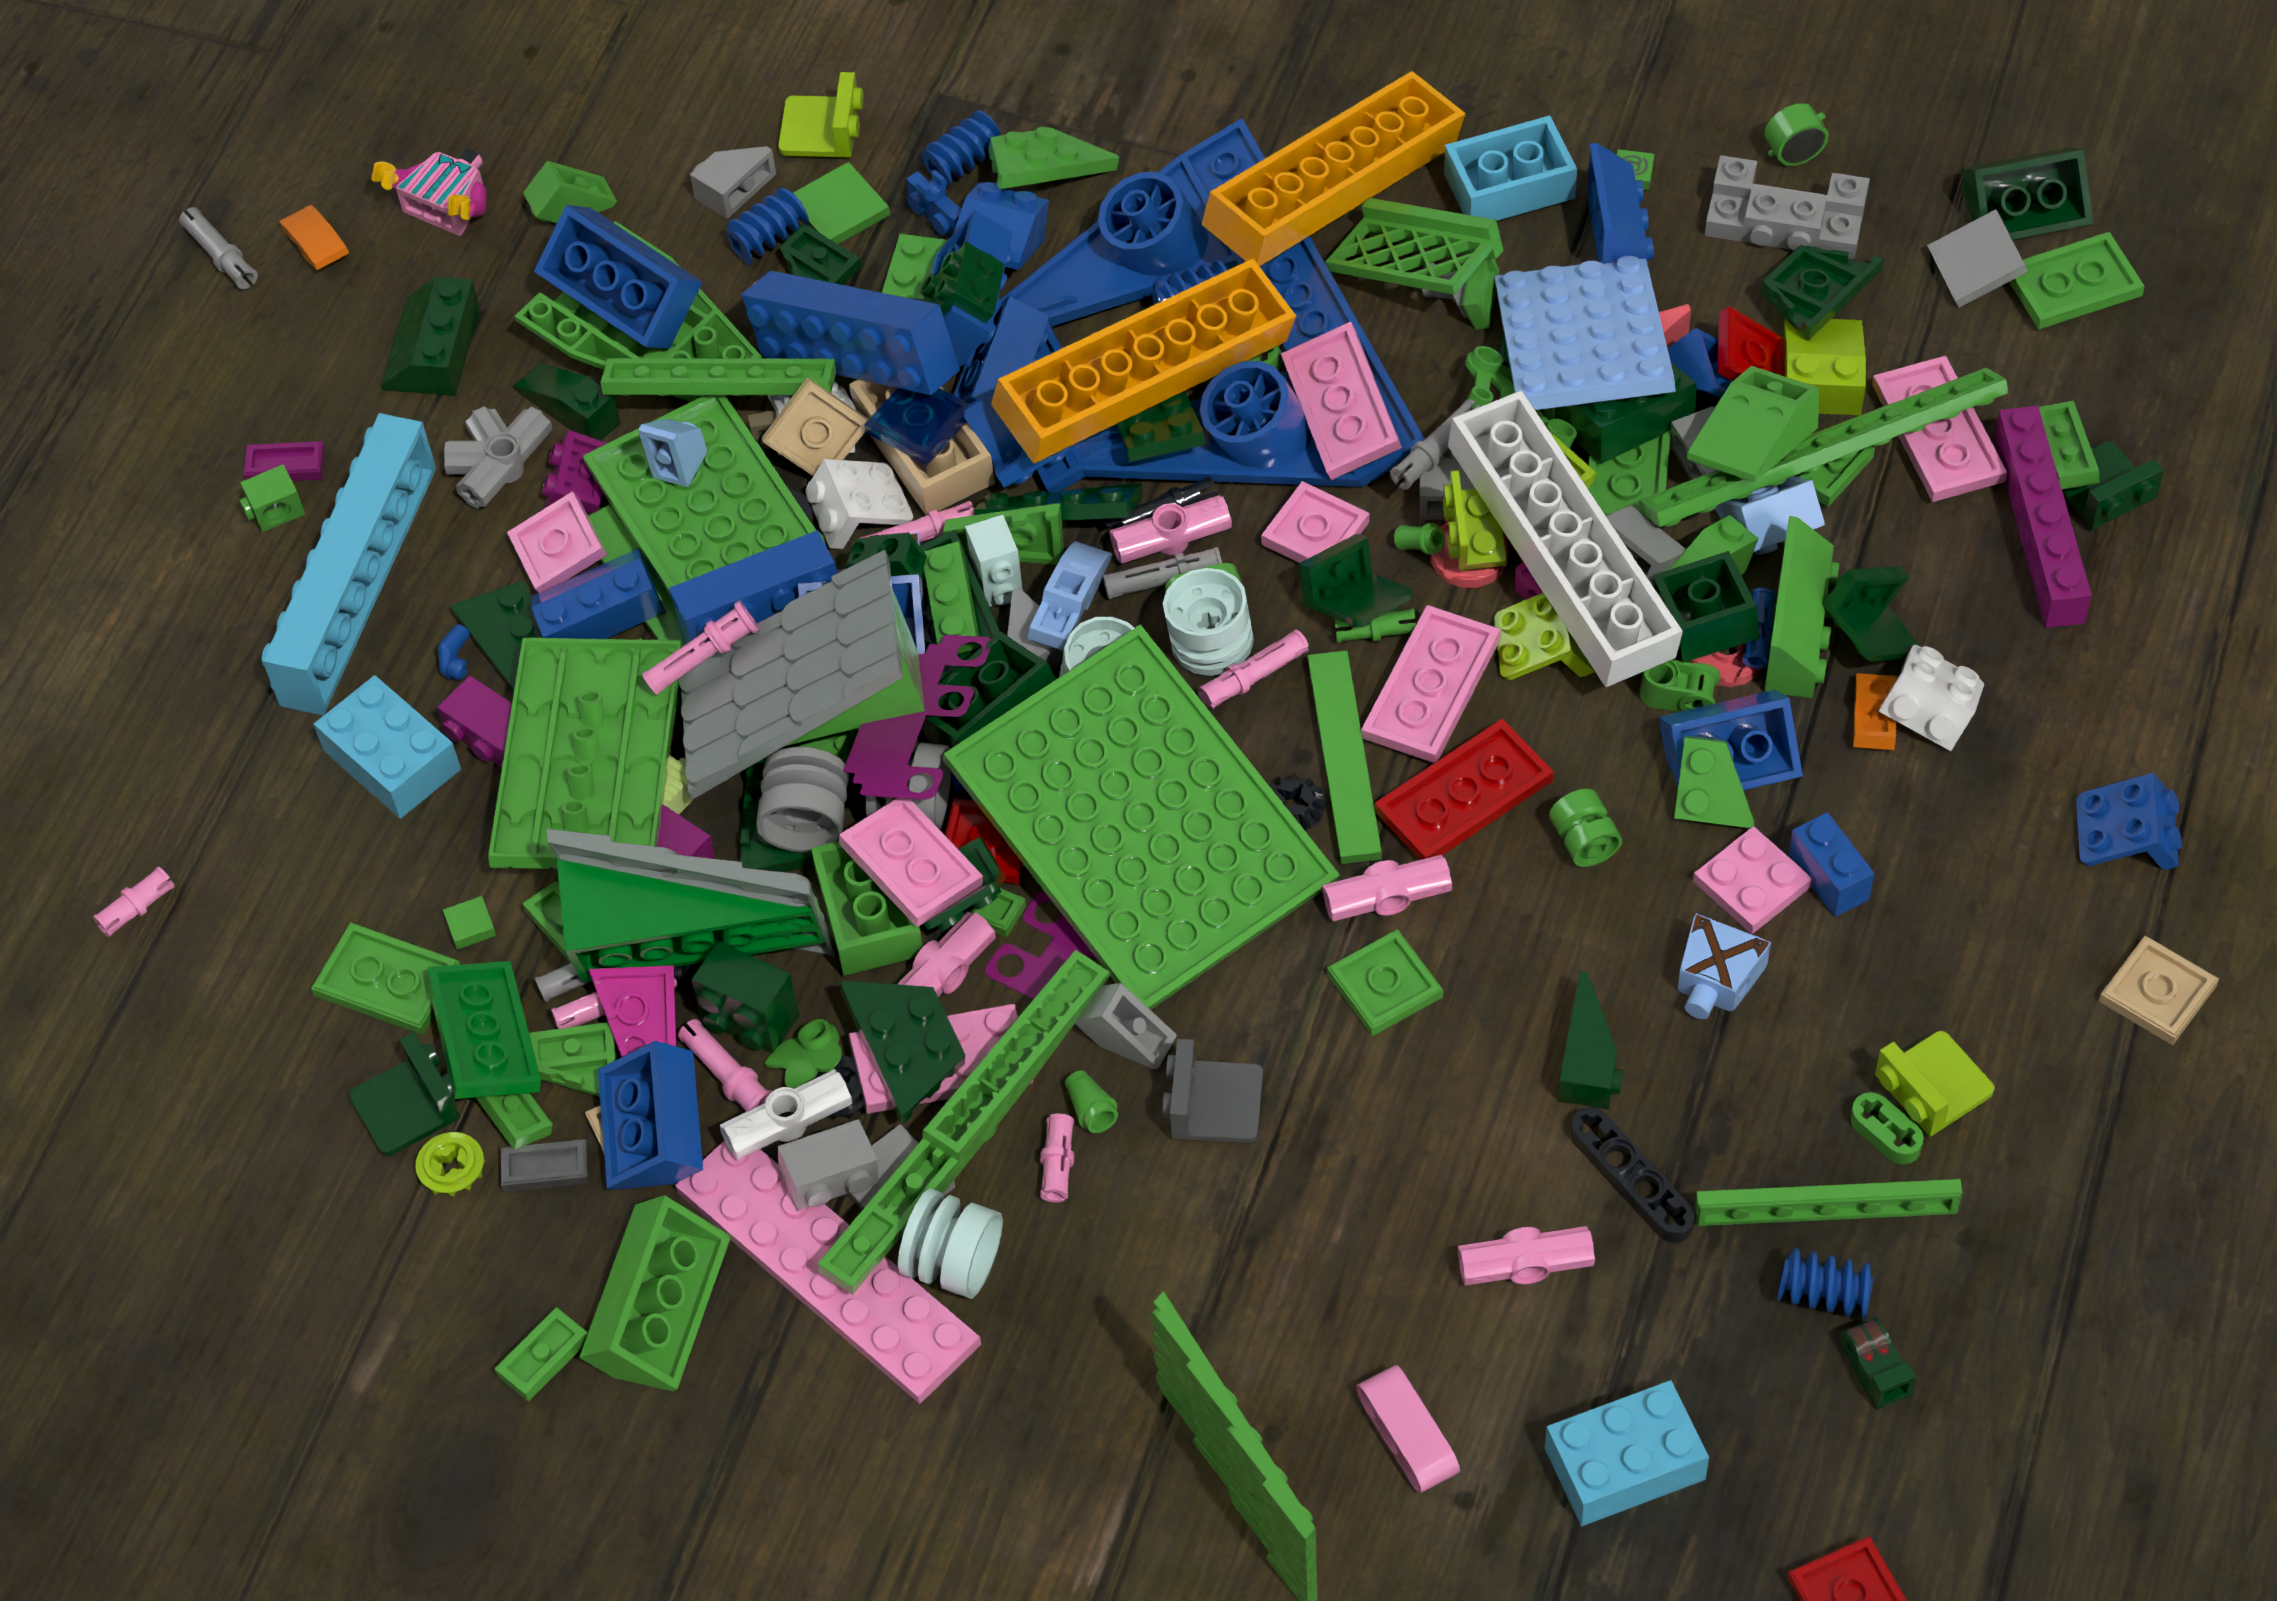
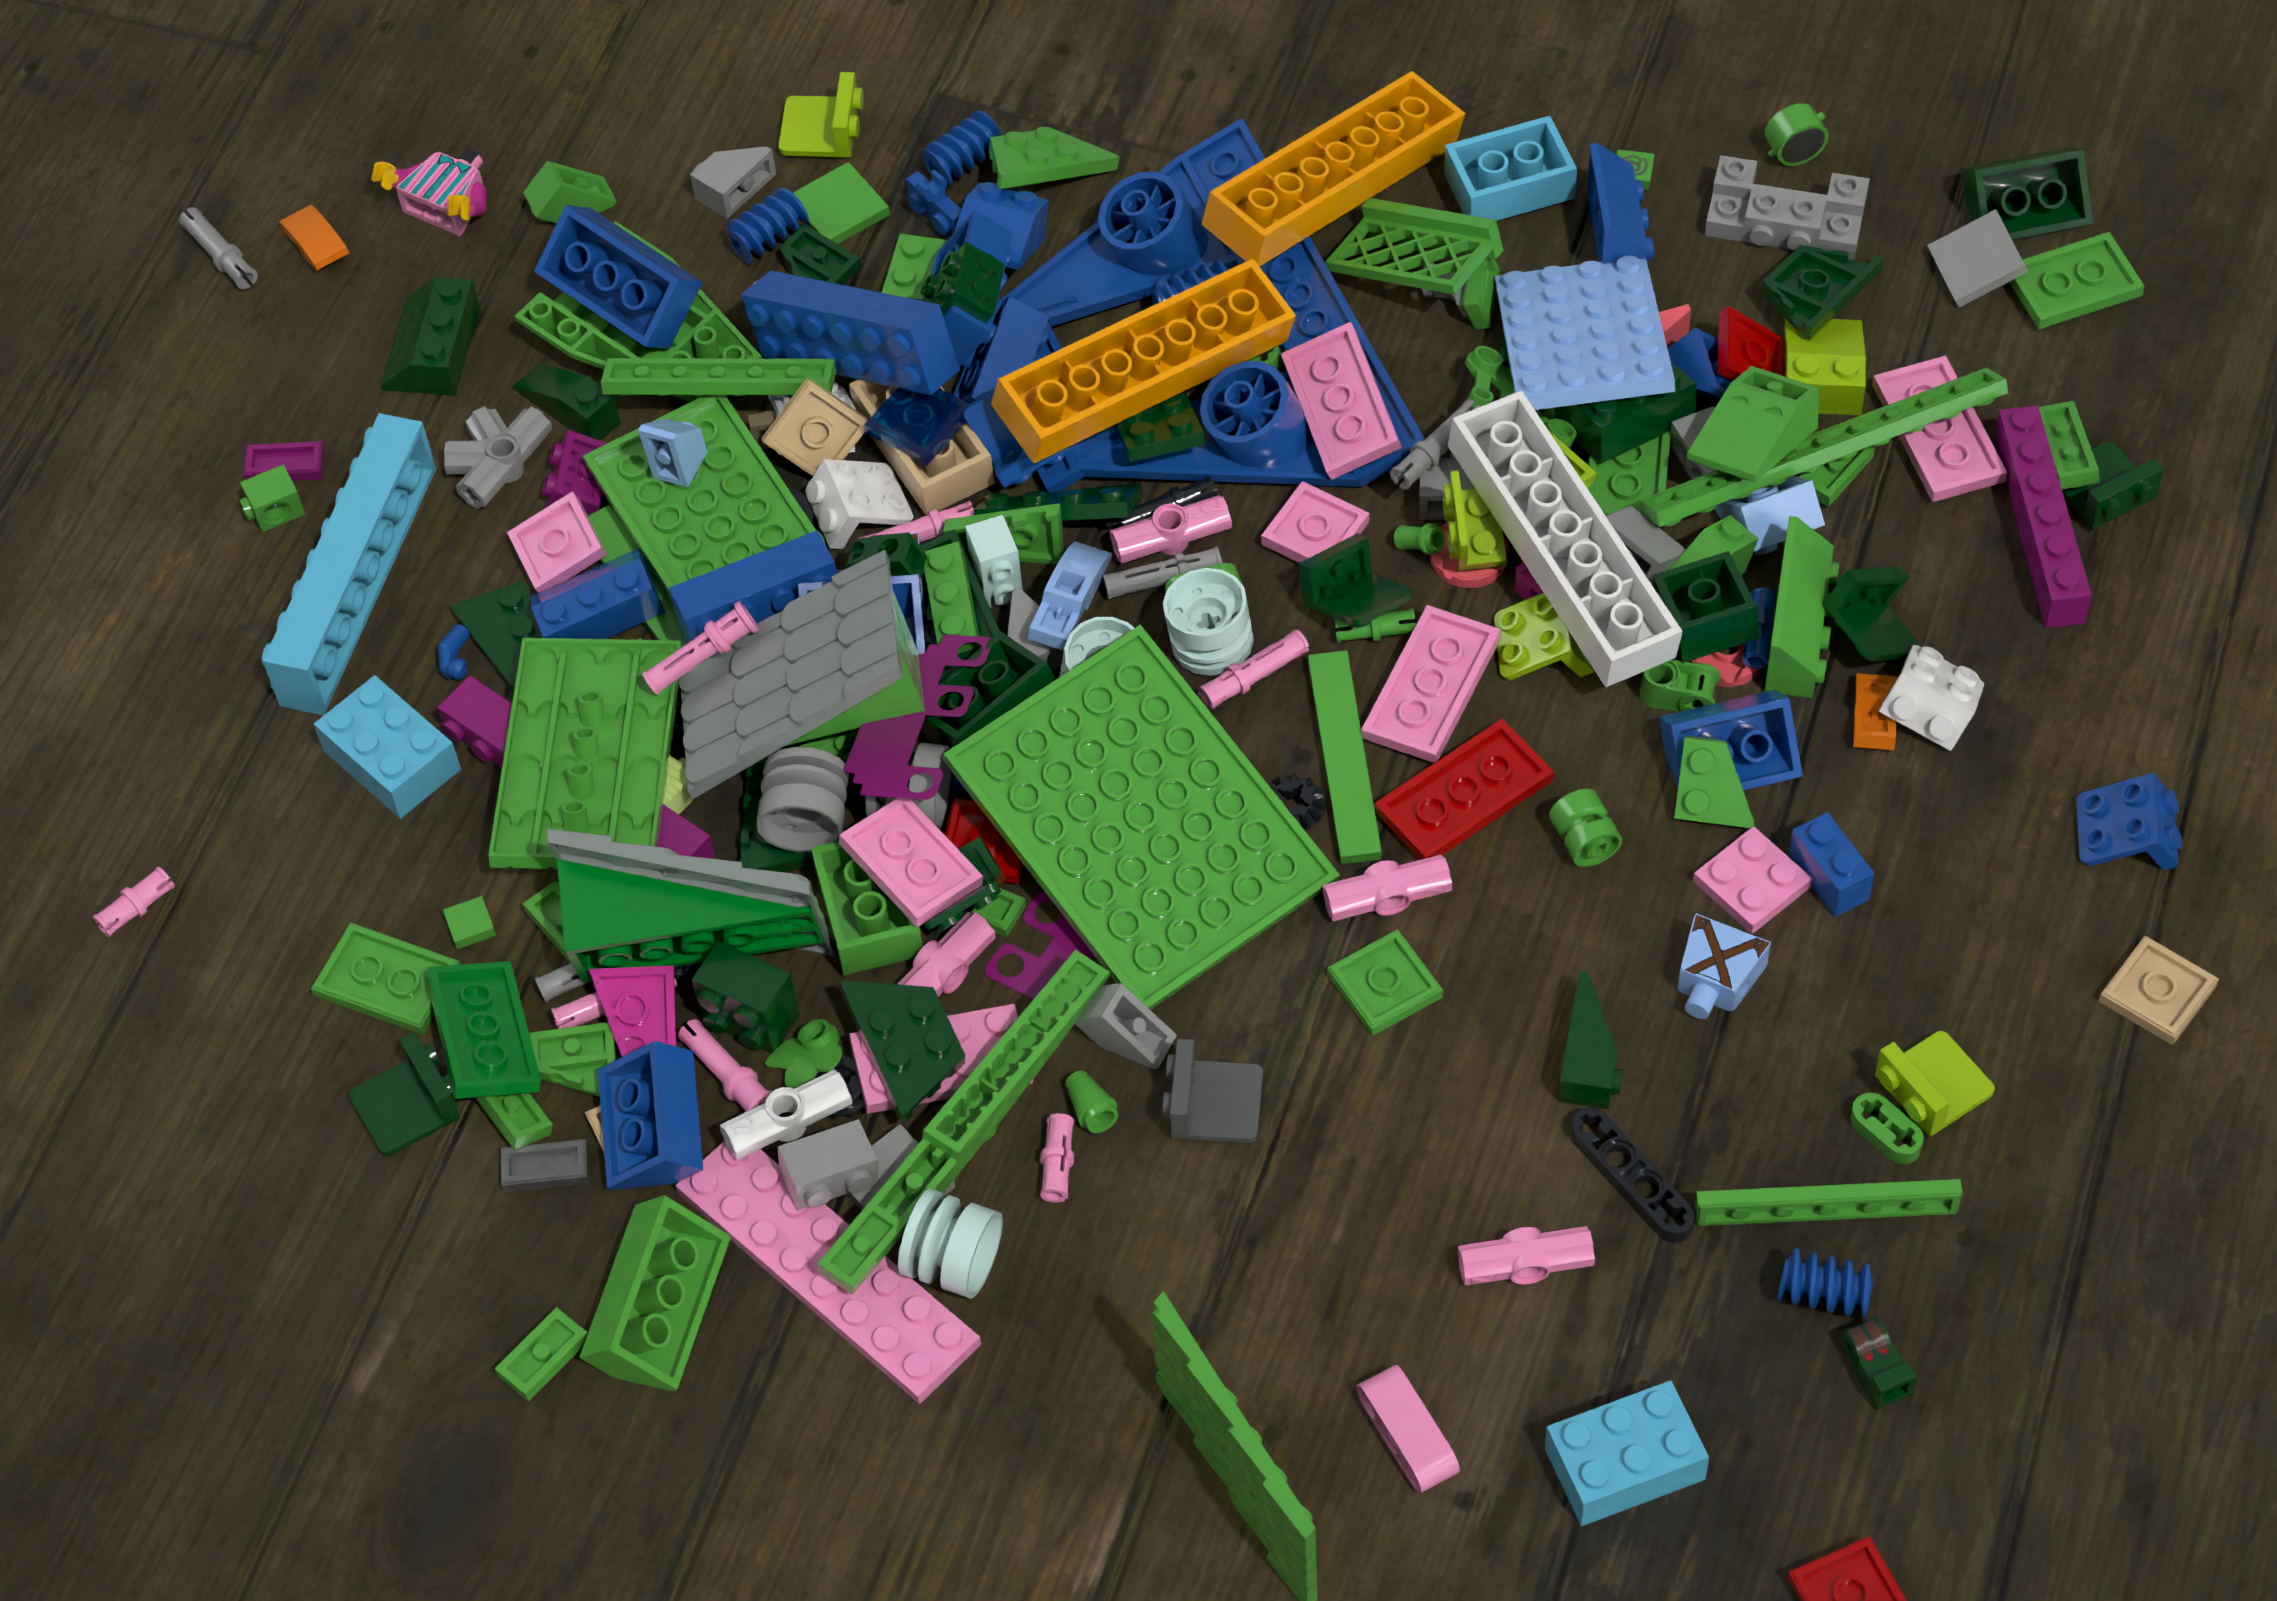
(444, 1149): lime gear -> none

